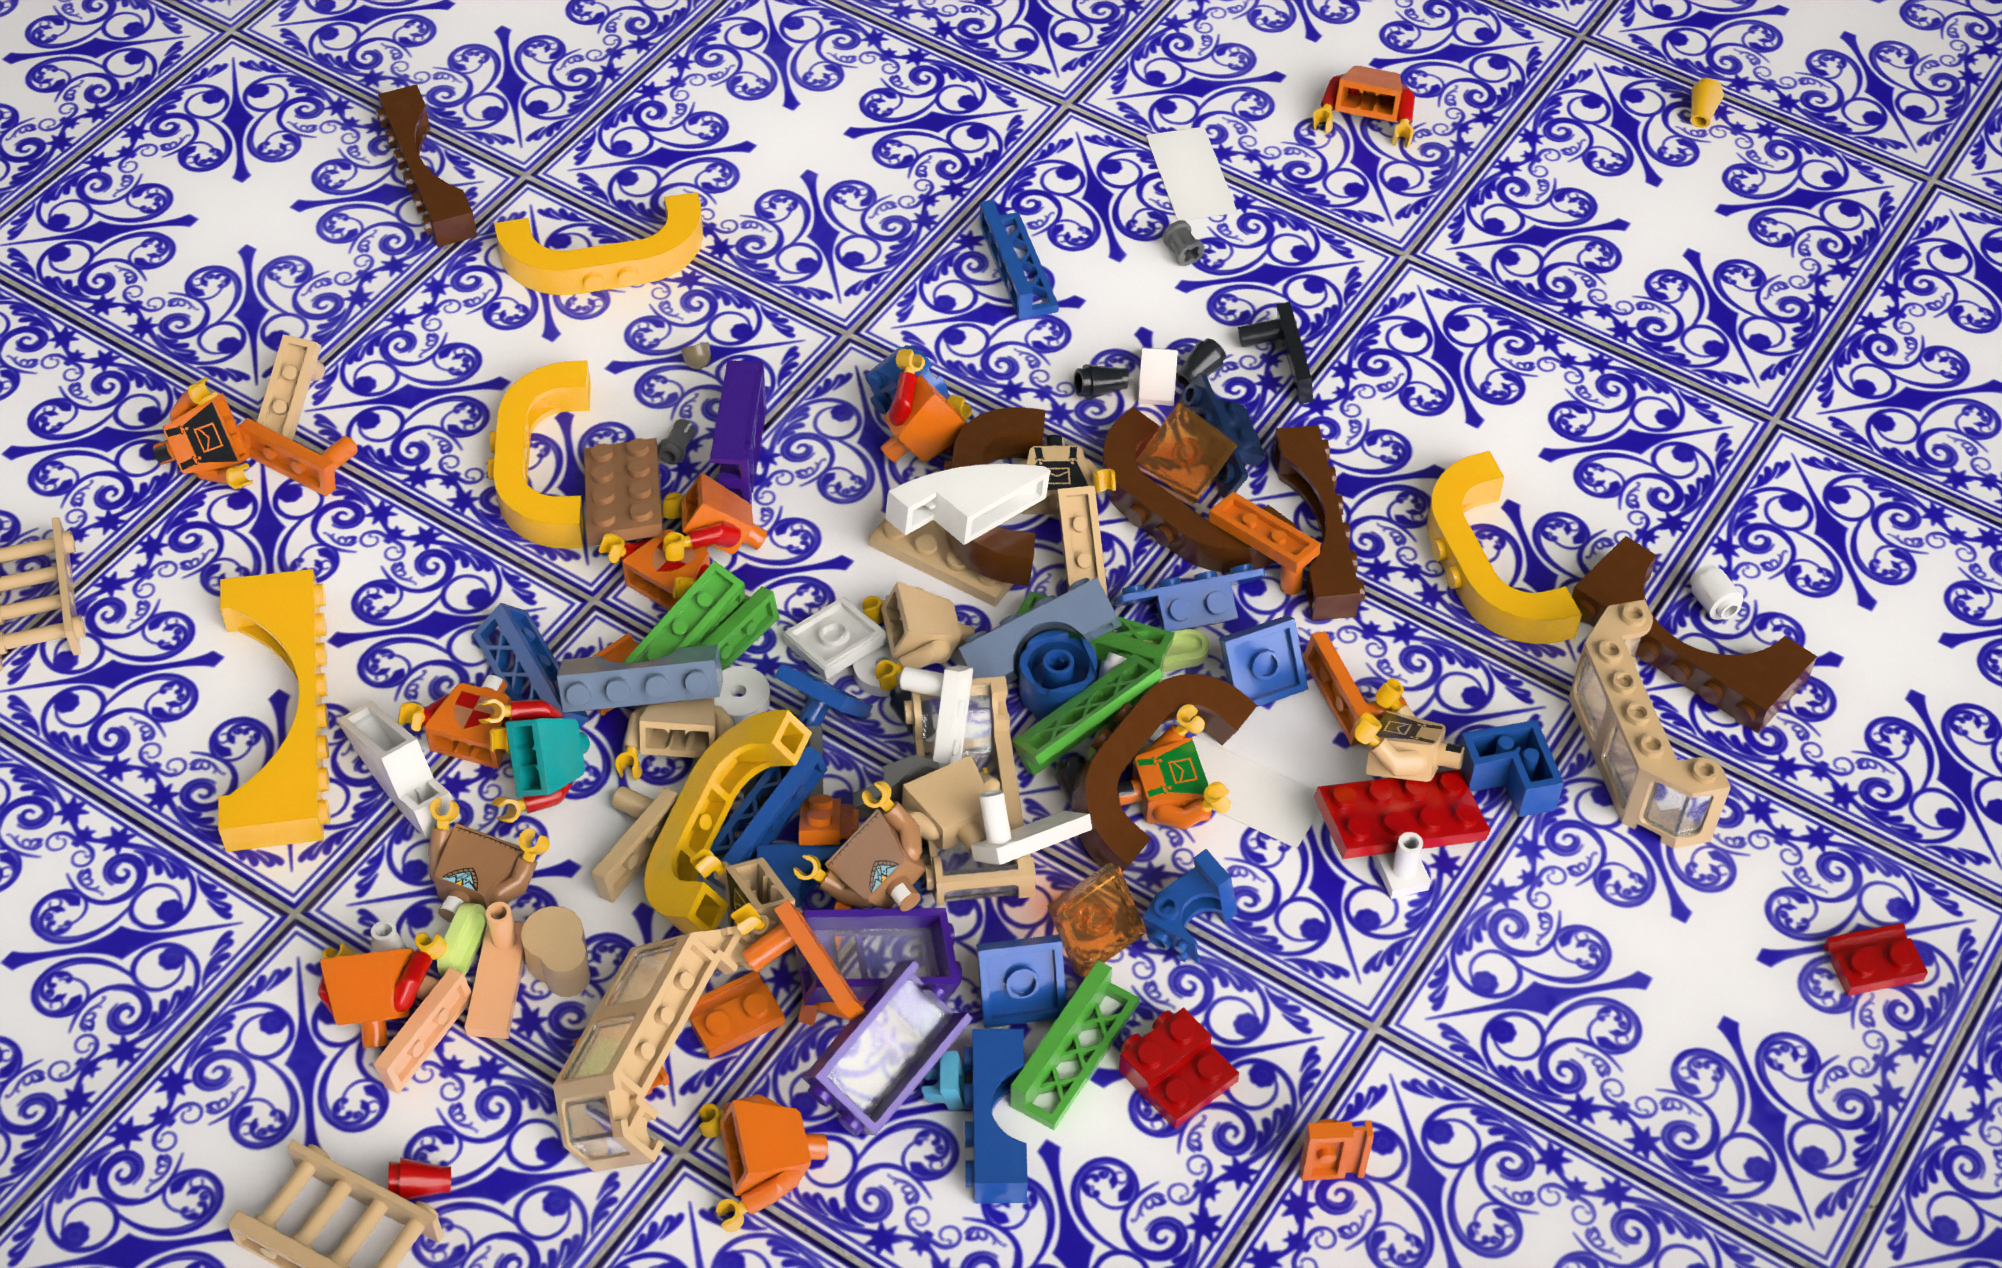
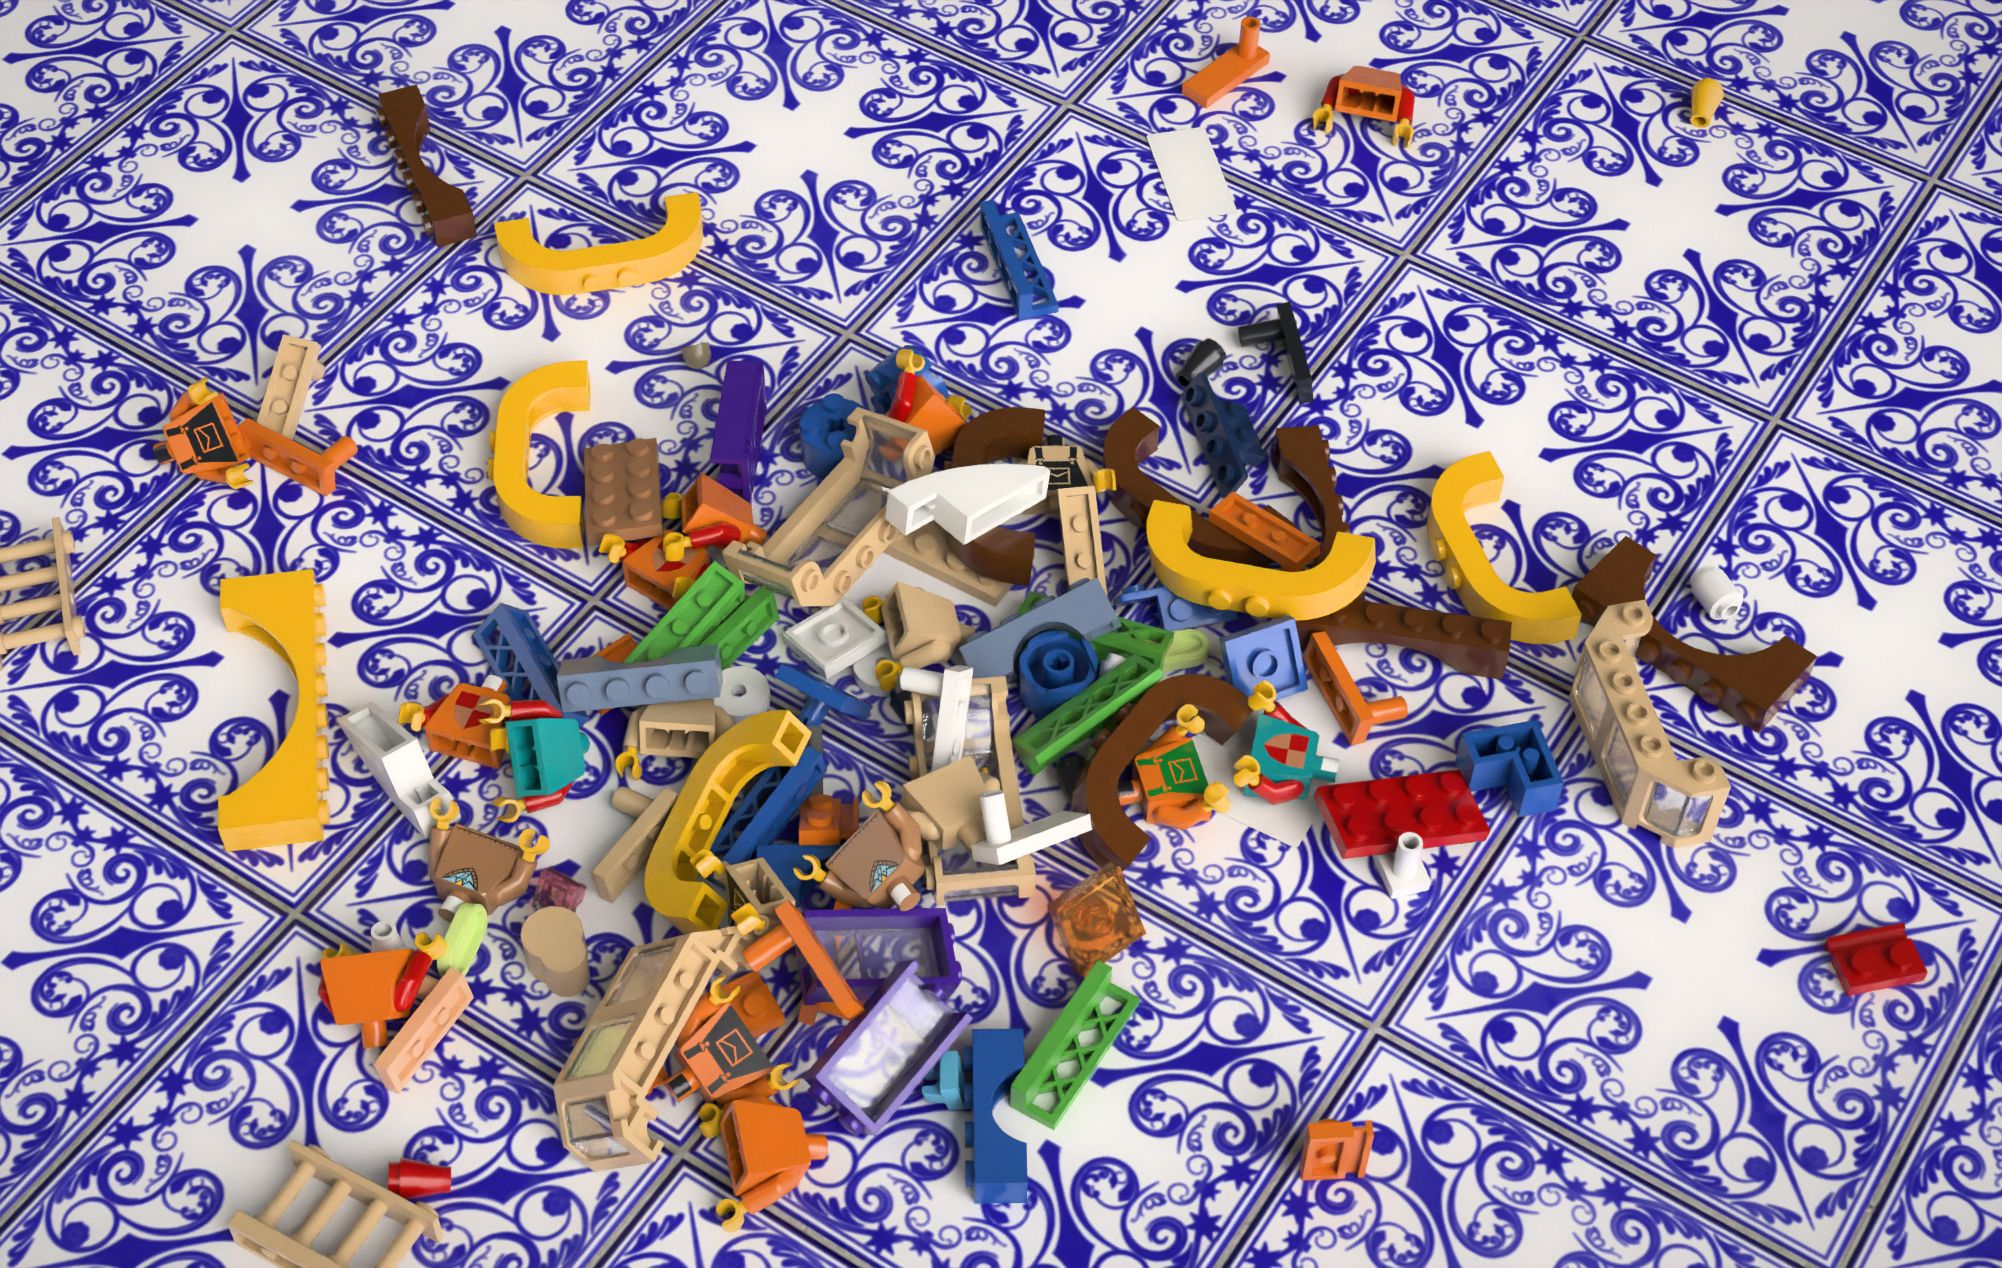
(496, 976): light nougat piece -> none
(558, 890): none -> clear pink tile
(673, 447): dark grey pin -> none
(722, 1055): none -> torso
(822, 431): none -> blue brick
(842, 521): none -> tan windscreen
(896, 775): dark grey slope -> none
(1021, 980): blue tile -> none
(1097, 381): black cone -> none
(1157, 376): white slope -> none
(1176, 1066): red plate -> none
(1179, 237): dark grey bush -> none
(1187, 452): clear orange tile -> none
(1198, 891): blue tile -> none
(1230, 68): none -> orange piece
(1254, 588): none -> yellow arch
(1281, 754): none -> torso
(1402, 743): tan torso -> none
(1466, 642): none -> reddish brown arch

